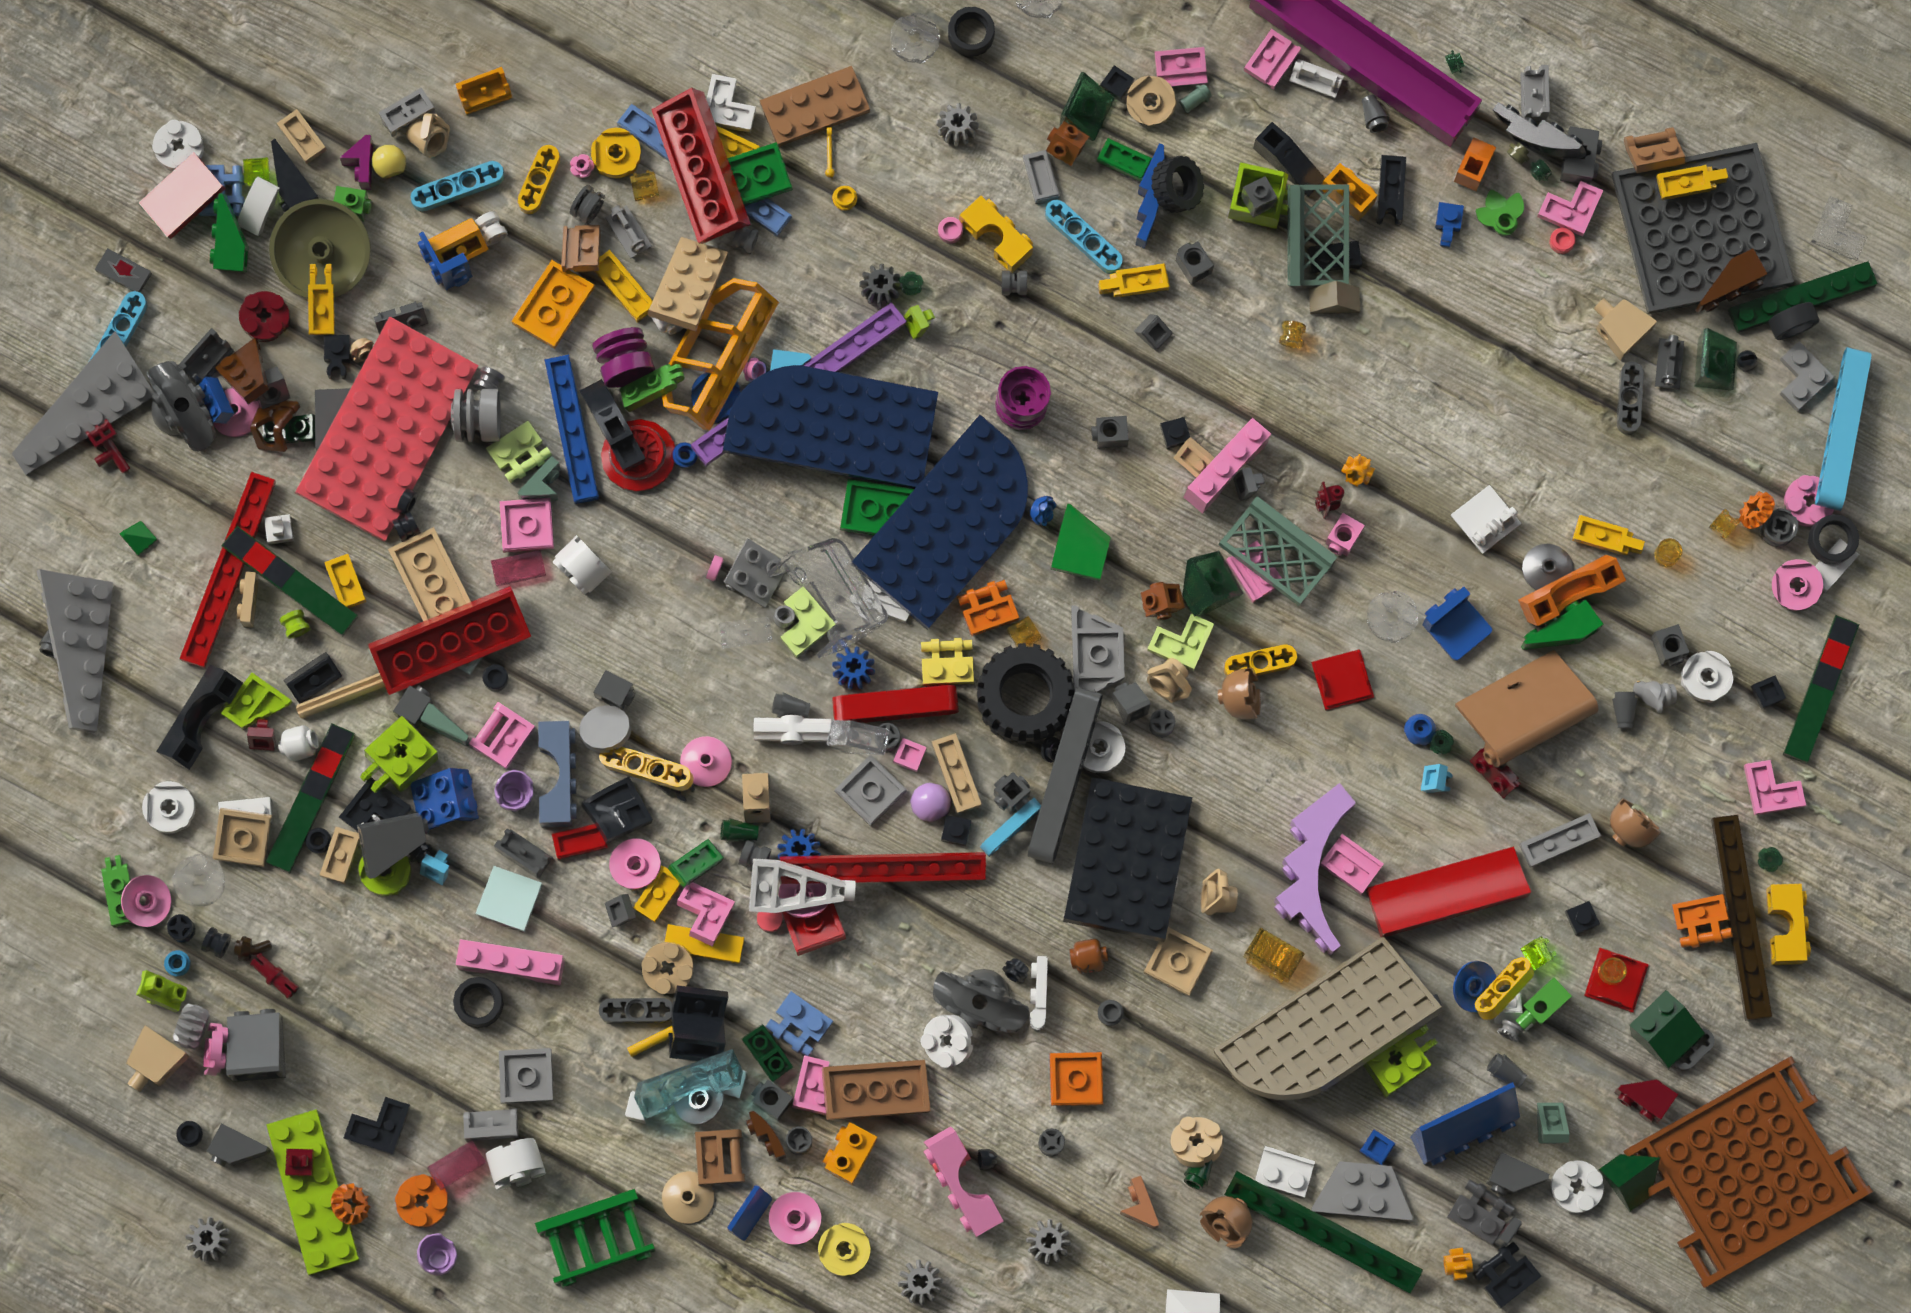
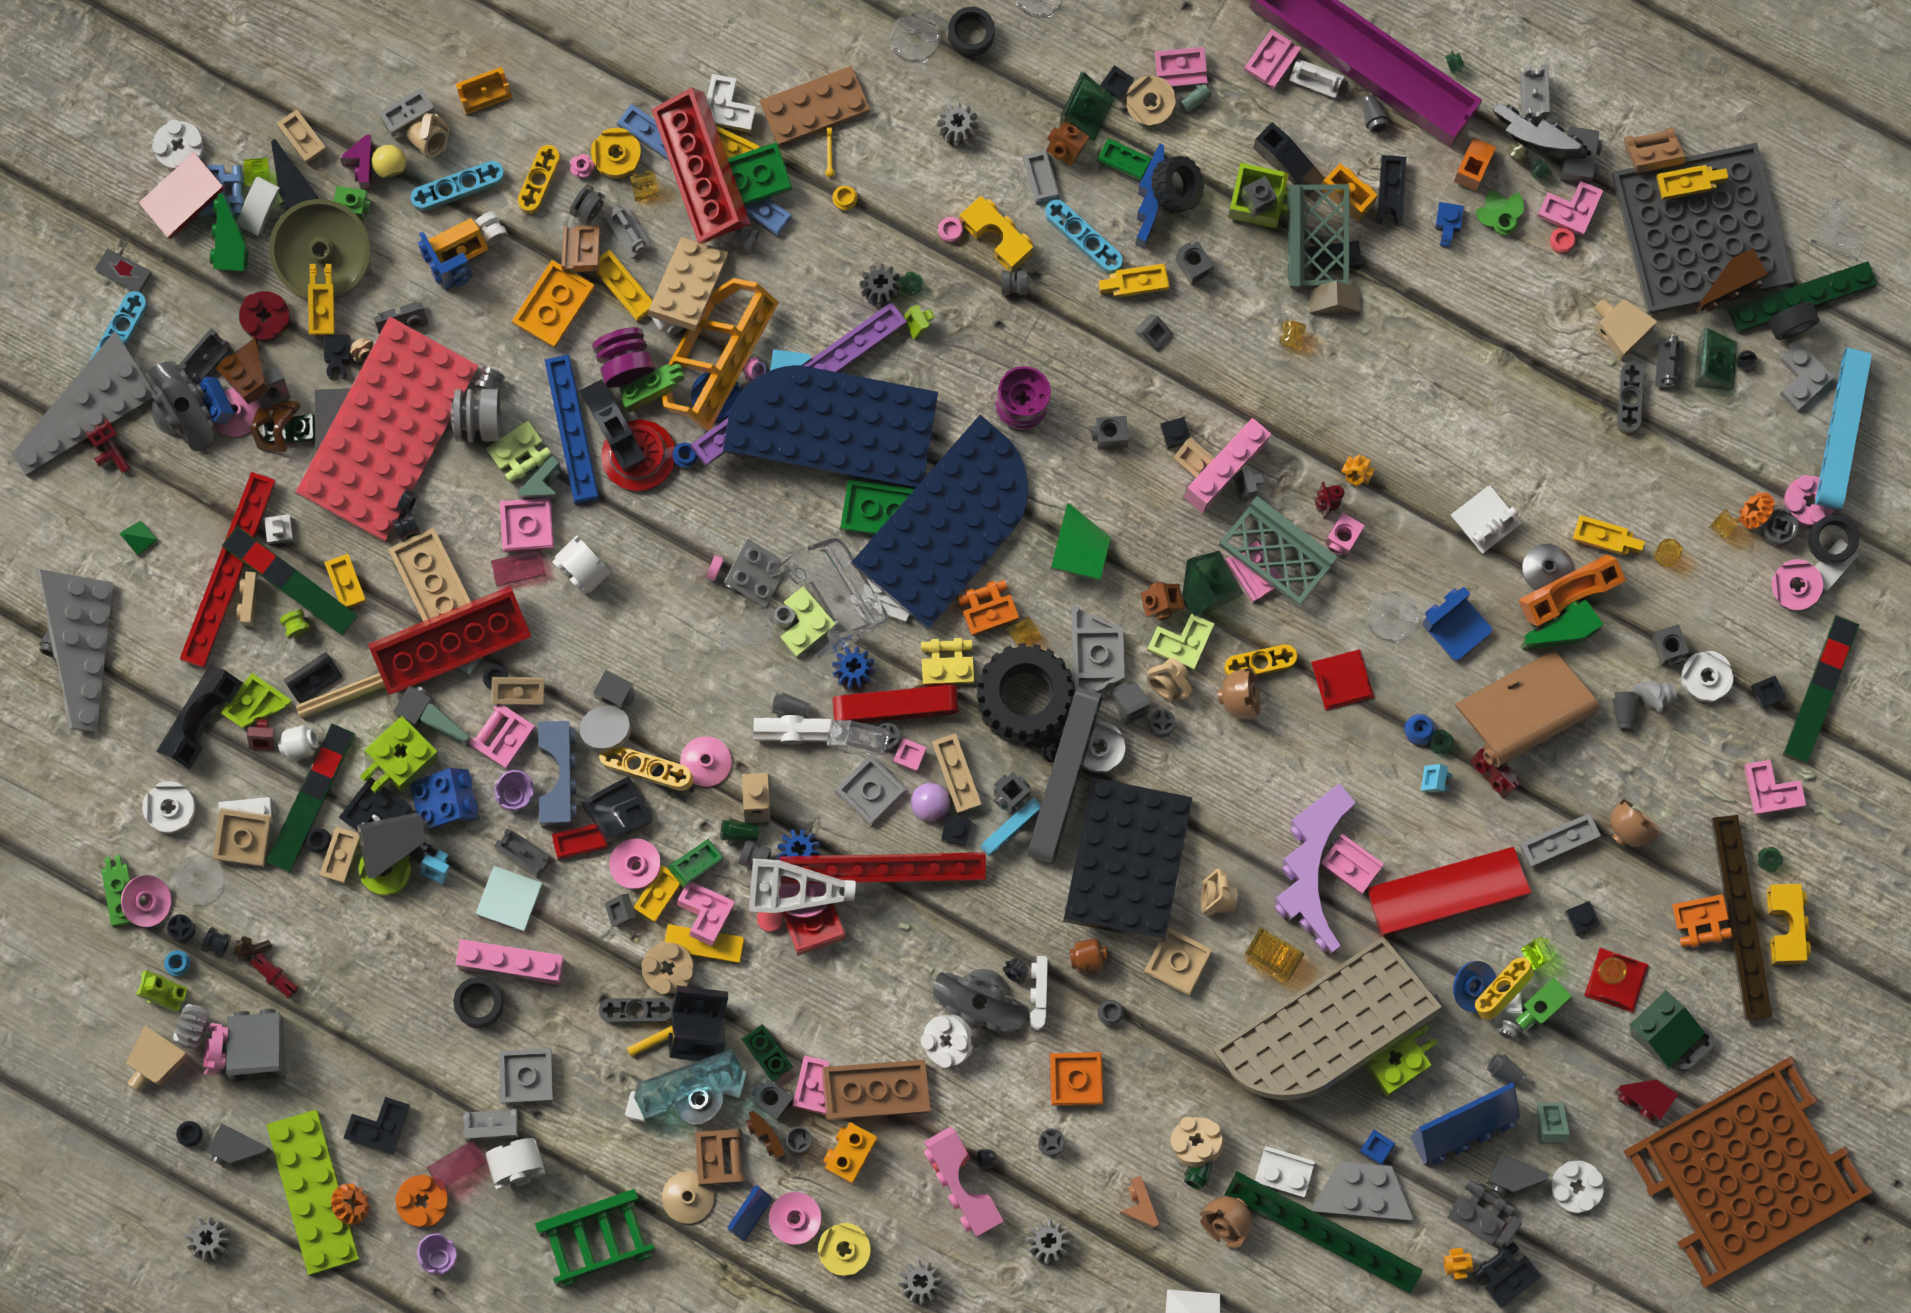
(299, 1162): dark red tile -> none
(517, 690): none -> tan plate
(803, 1017): medium blue plate -> none
(1042, 510): blue plate -> none
(1631, 1177): dark green slope -> none

